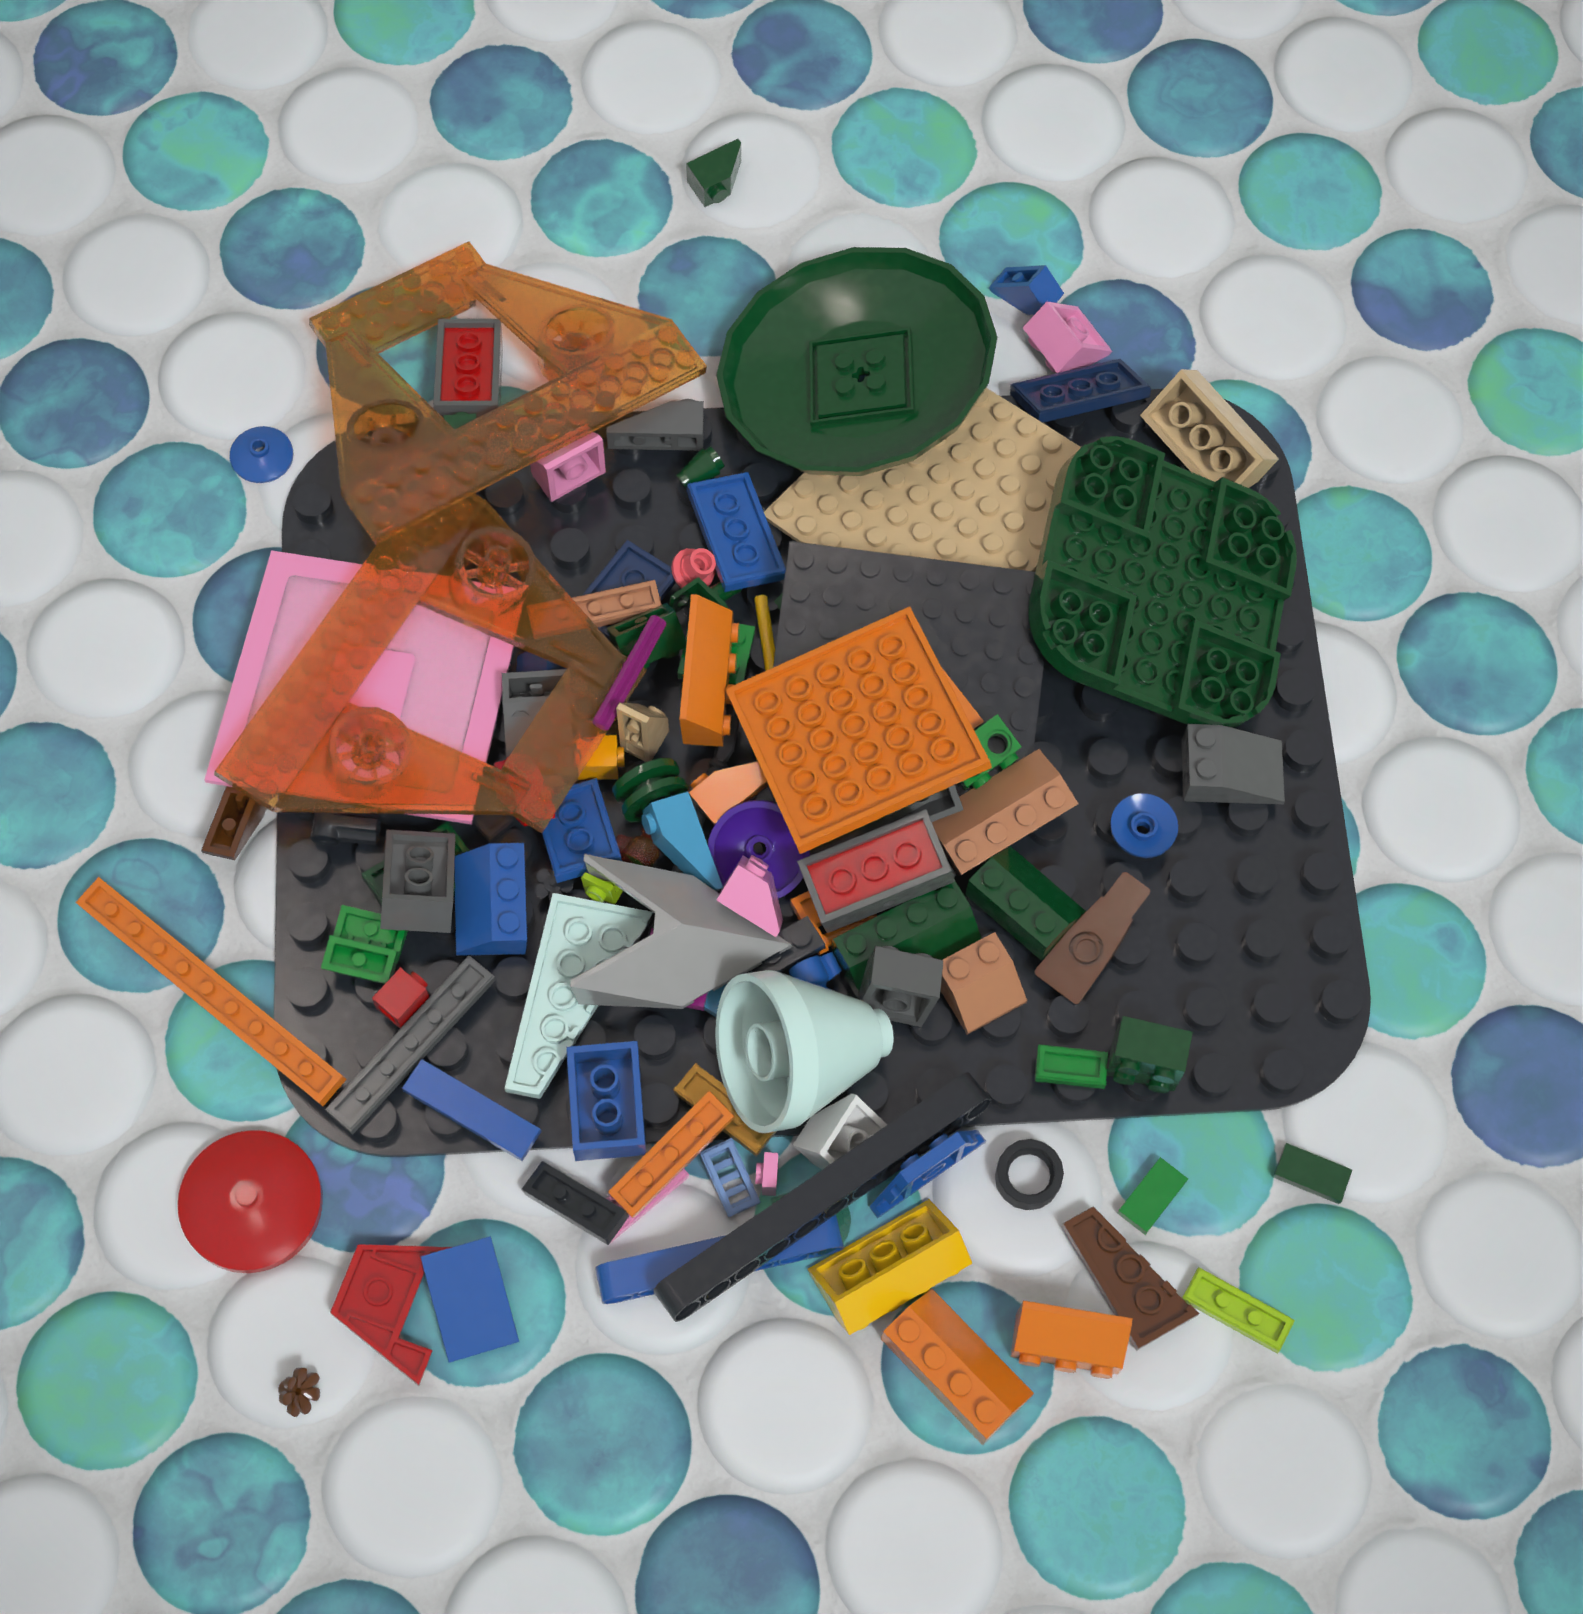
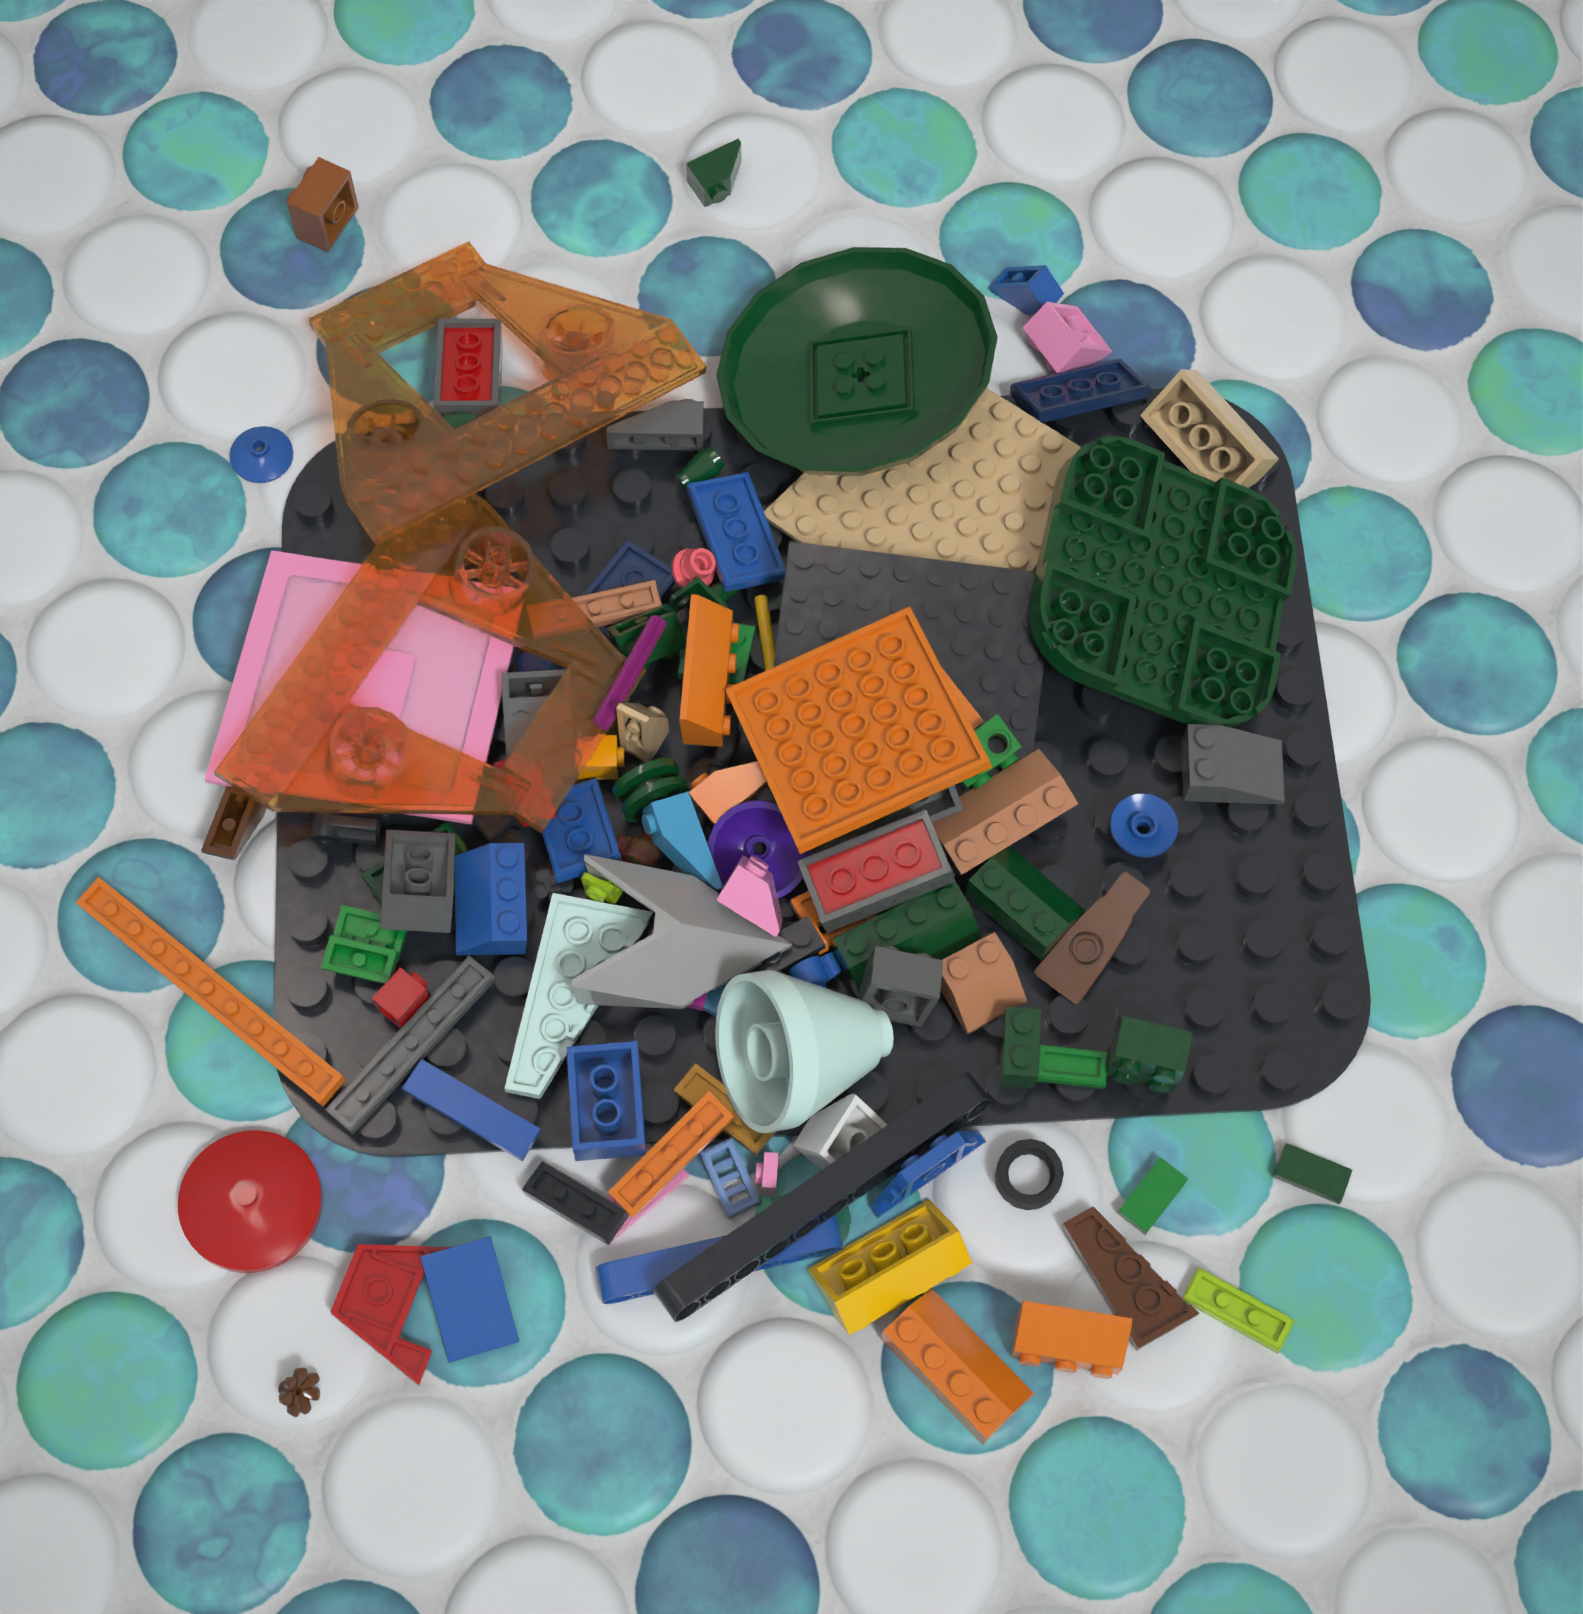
(322, 204): none -> dark orange brick
(570, 466): bright pink slope -> none
(1020, 1047): none -> dark green brick

